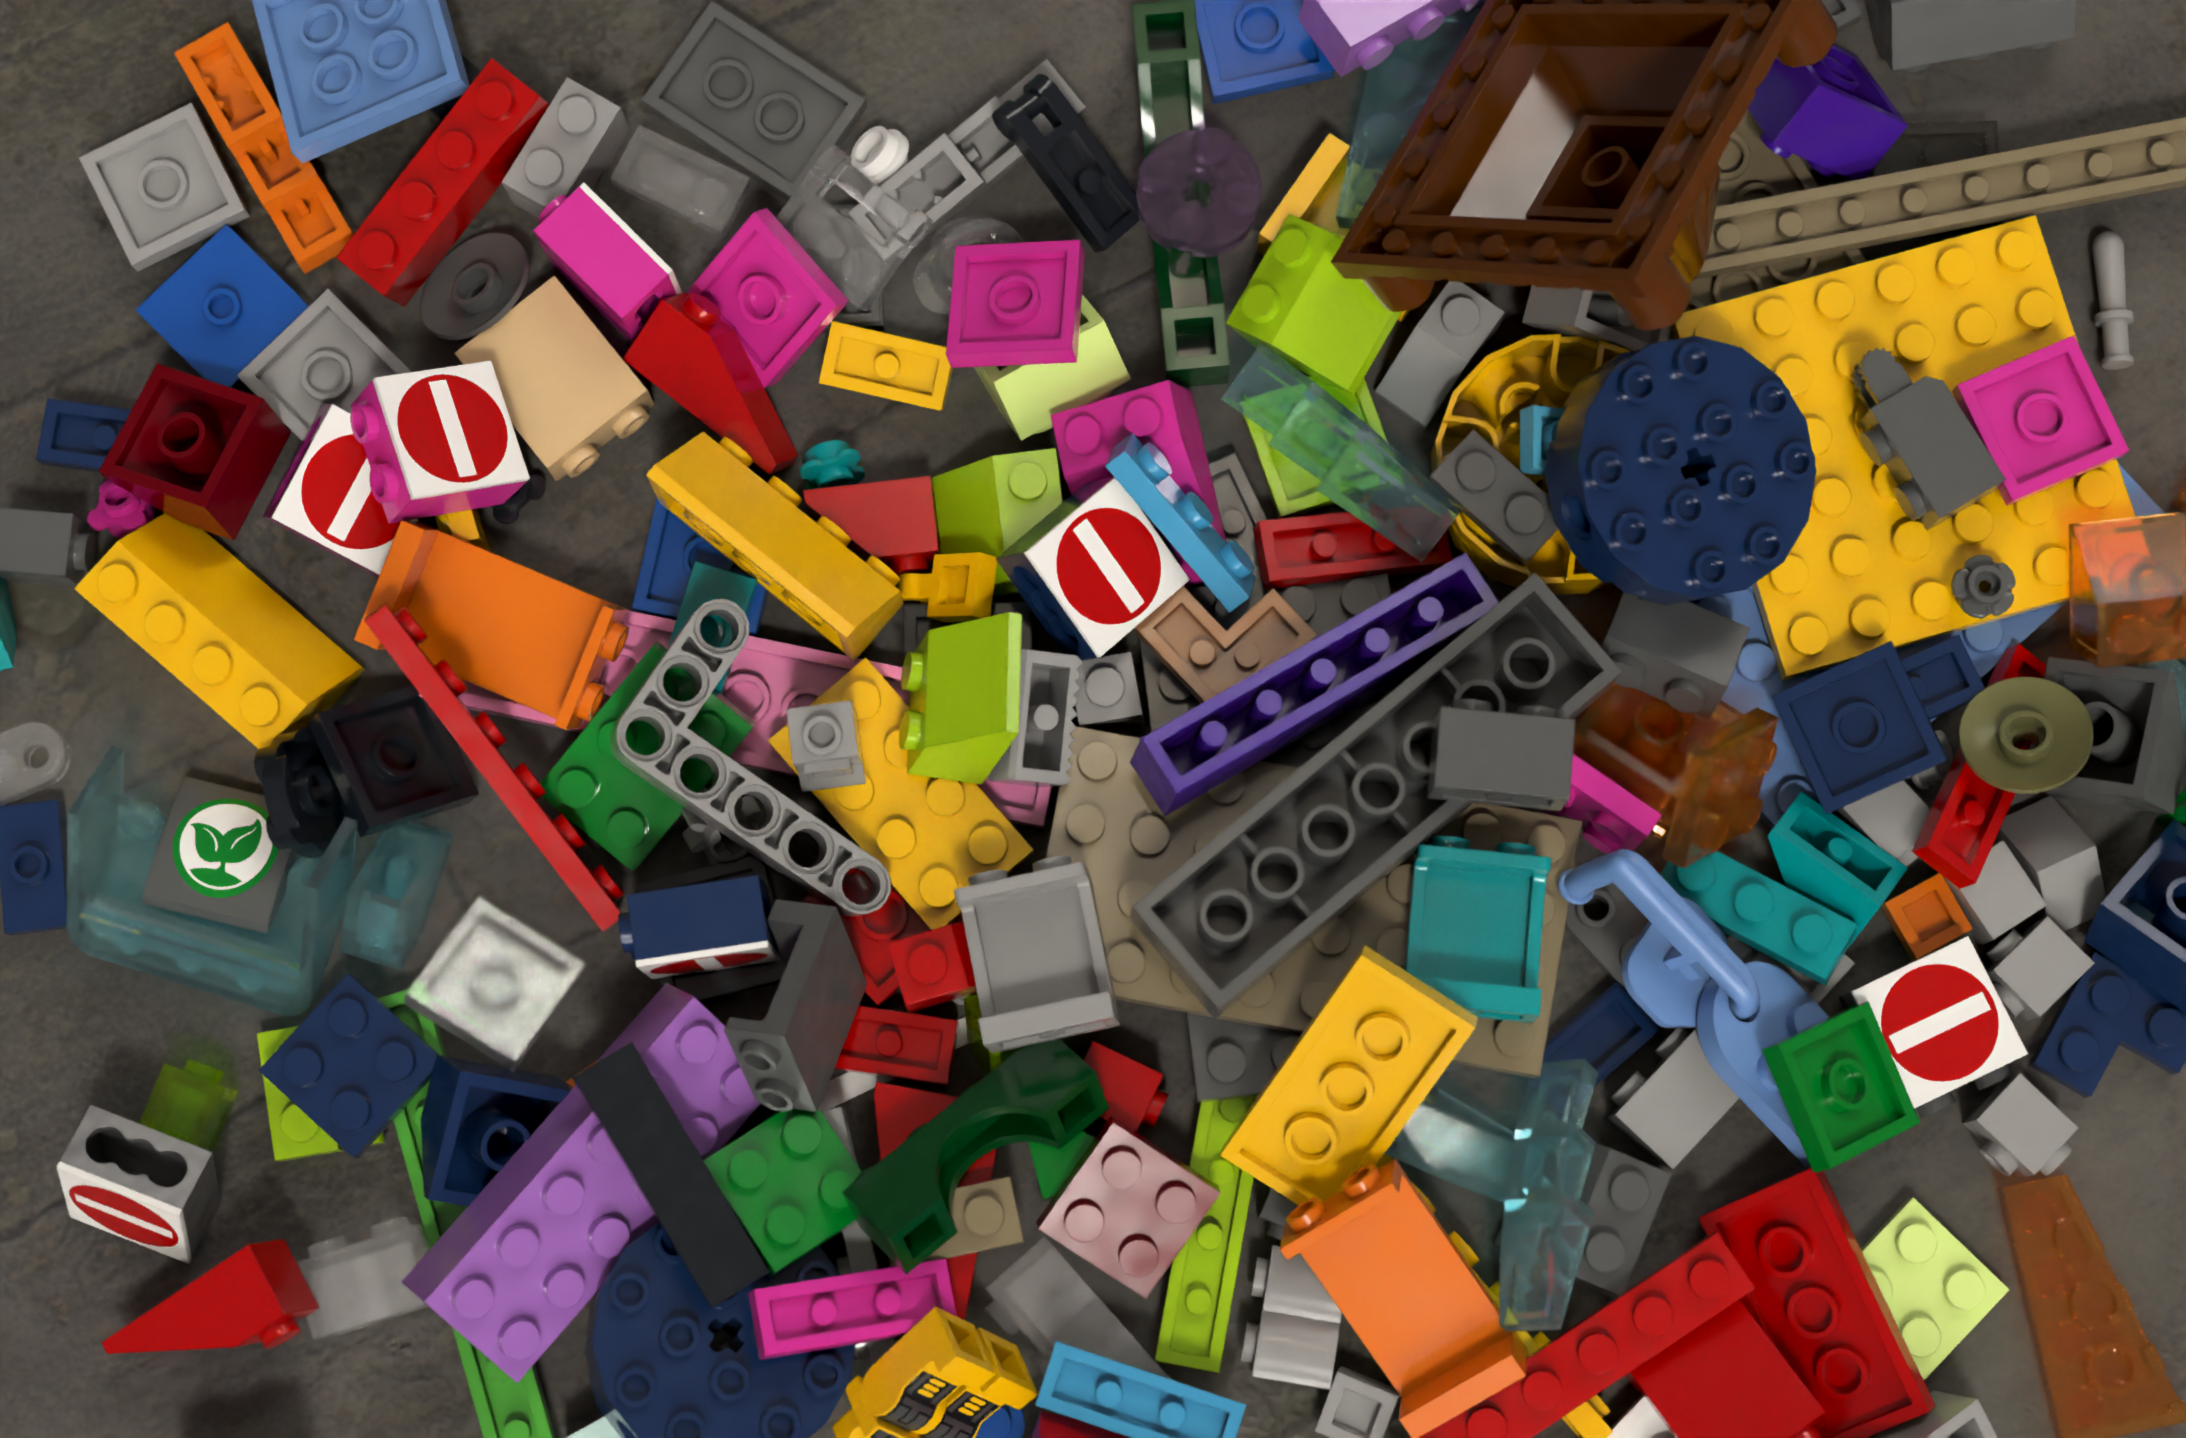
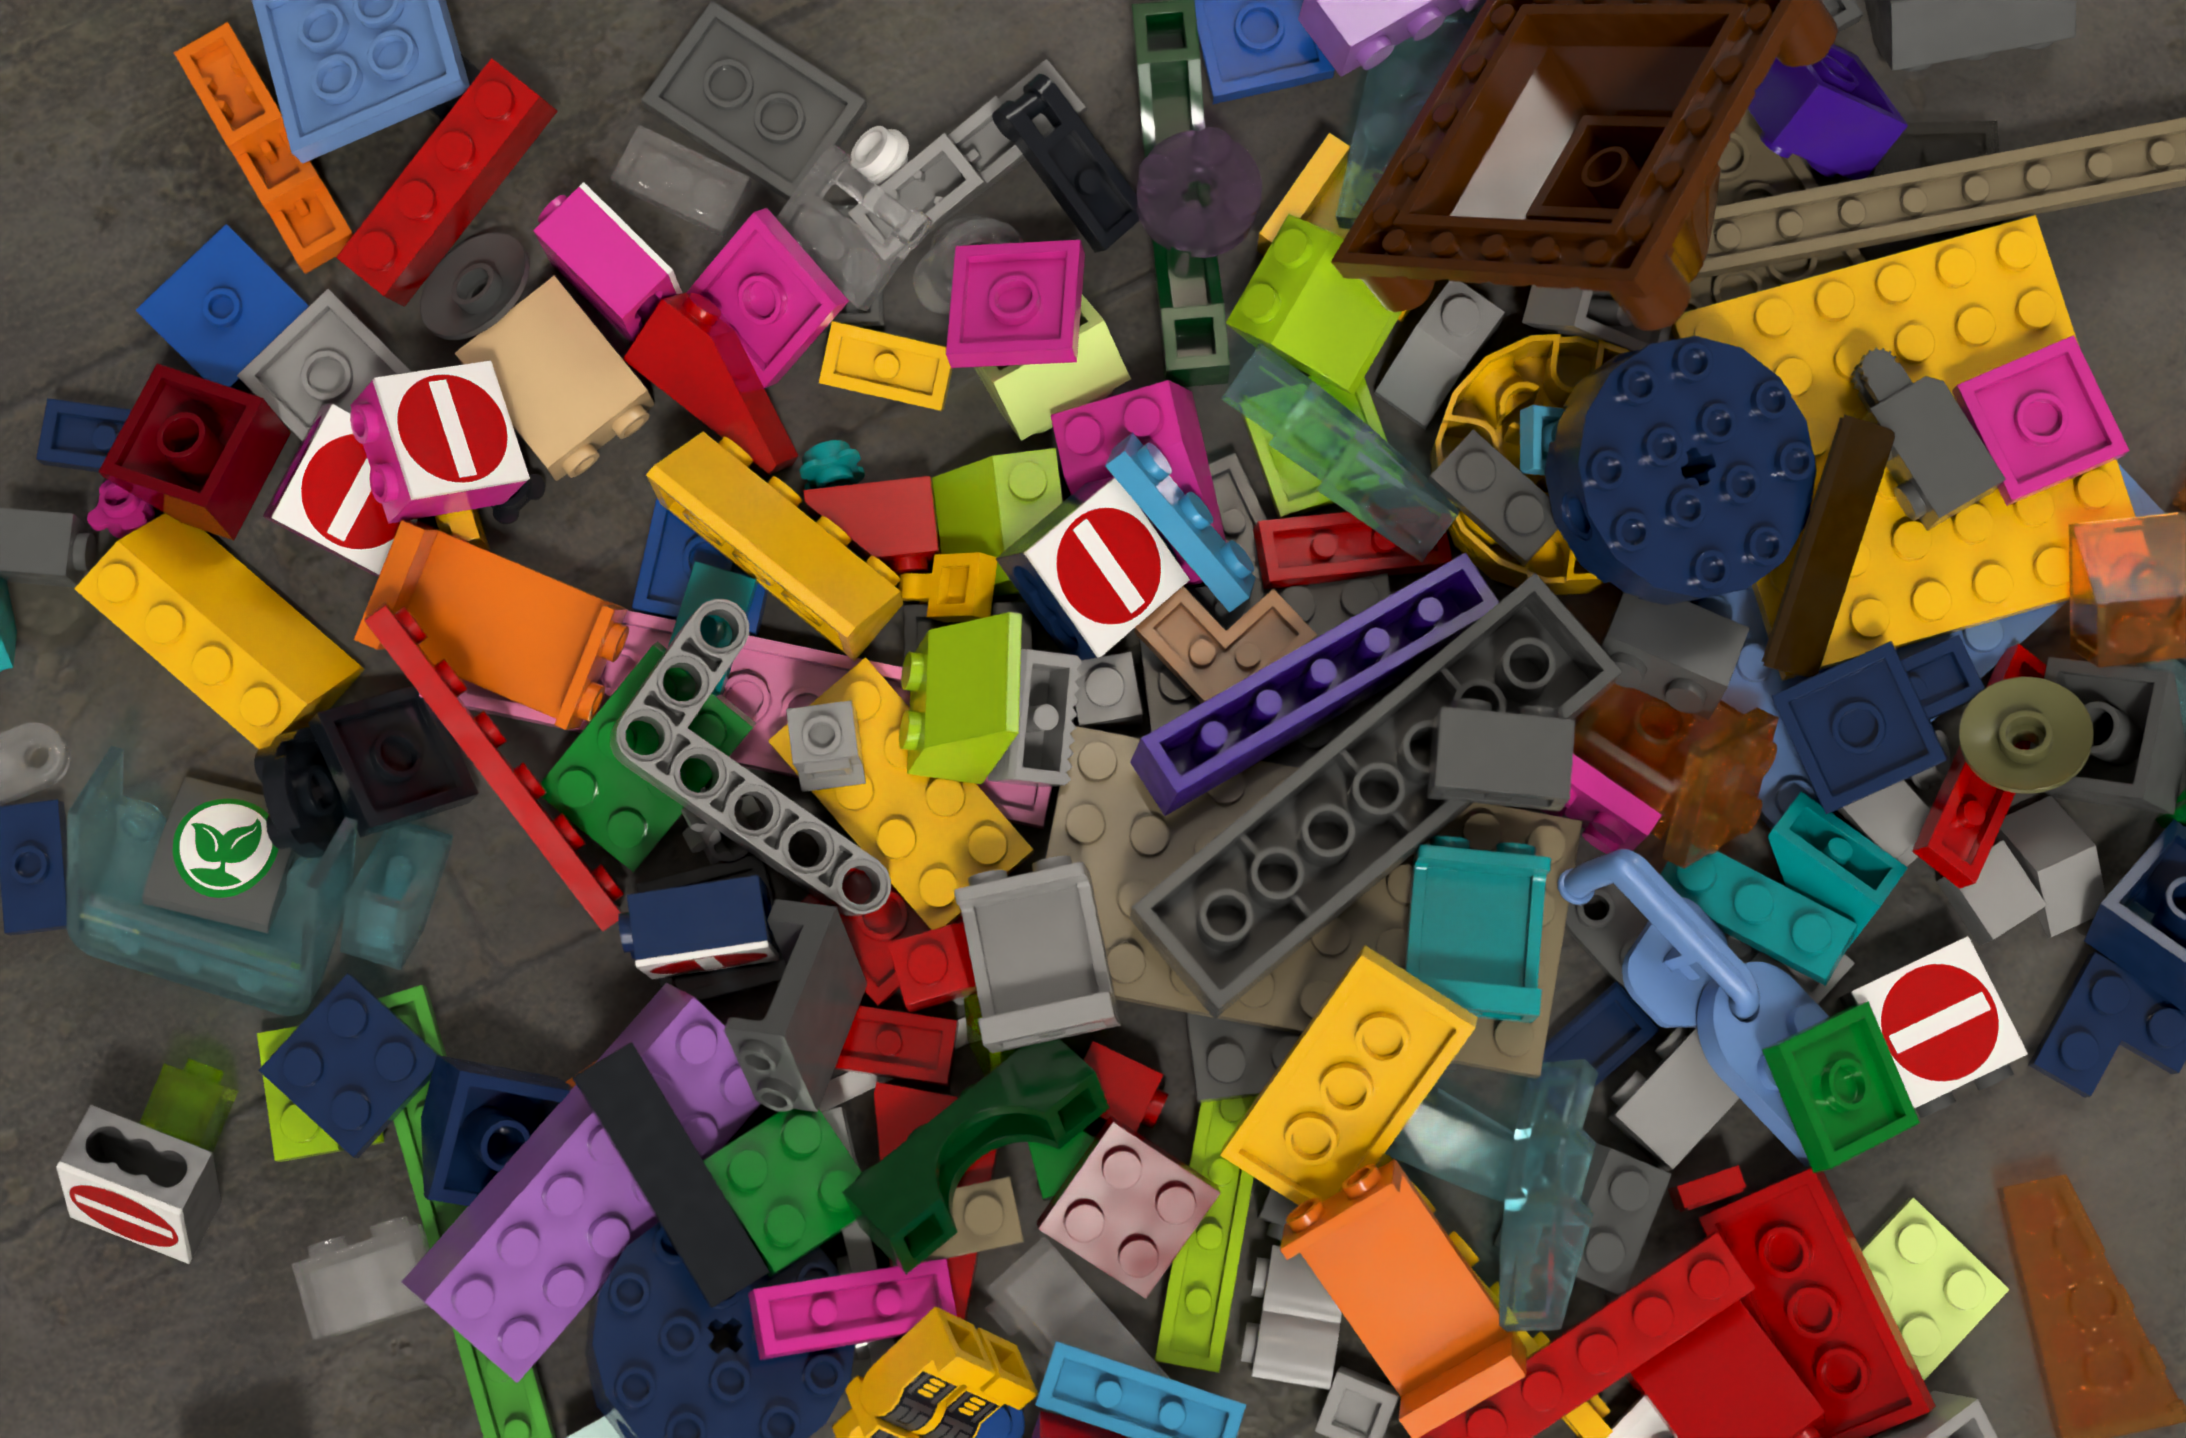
(164, 187): light grey plate -> none
(235, 1304): red slope -> none
(495, 984): clear plate -> none
(566, 148): light grey brick -> none
(1707, 1189): none -> red tile
(1828, 547): none -> dark brown slope
(1926, 917): orange plate -> none
(1969, 596): dark grey plate -> none
(2021, 1129): light grey brick -> none
(2034, 968): light grey brick -> none
(2111, 288): light grey piece -> none

